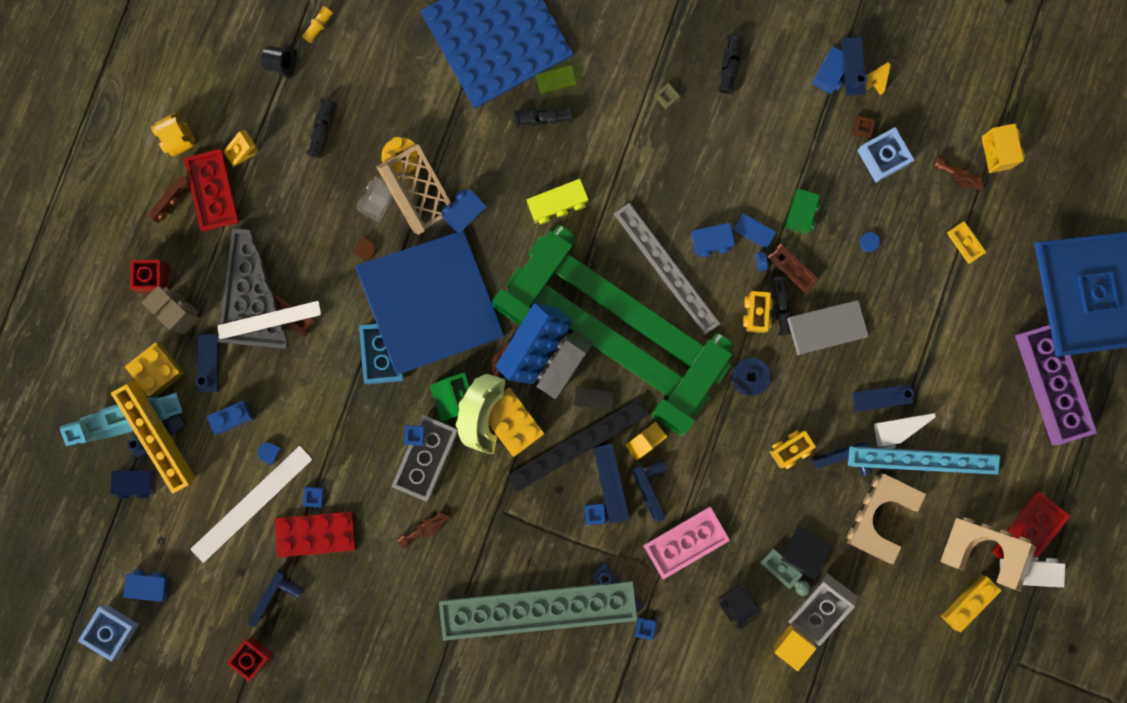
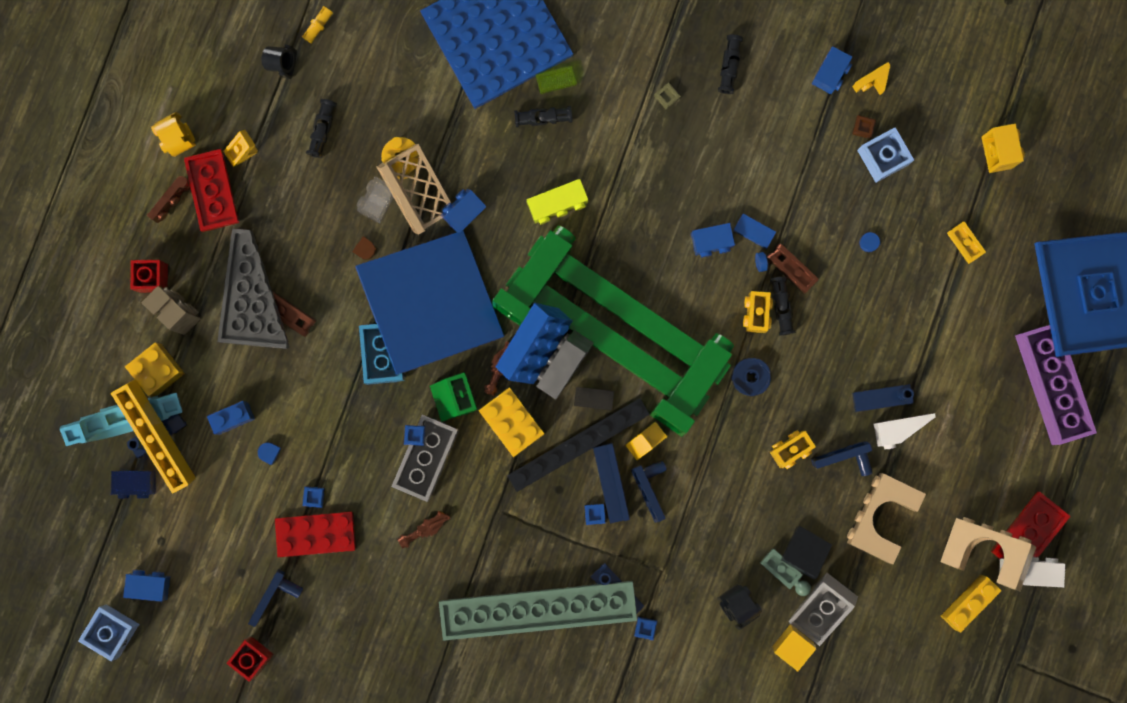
(208, 363): dark blue piece -> none
(251, 504): white sticker -> none
(269, 320): white sticker -> none
(475, 413): yellowish green brick -> none
(667, 268): light grey tile -> none
(686, 542): bright pink plate -> none
(802, 211): green brick -> none
(827, 327): light grey tile -> none
(854, 66): dark blue piece -> none
(923, 460): medium azure tile -> none
(962, 177): copper piece -> none

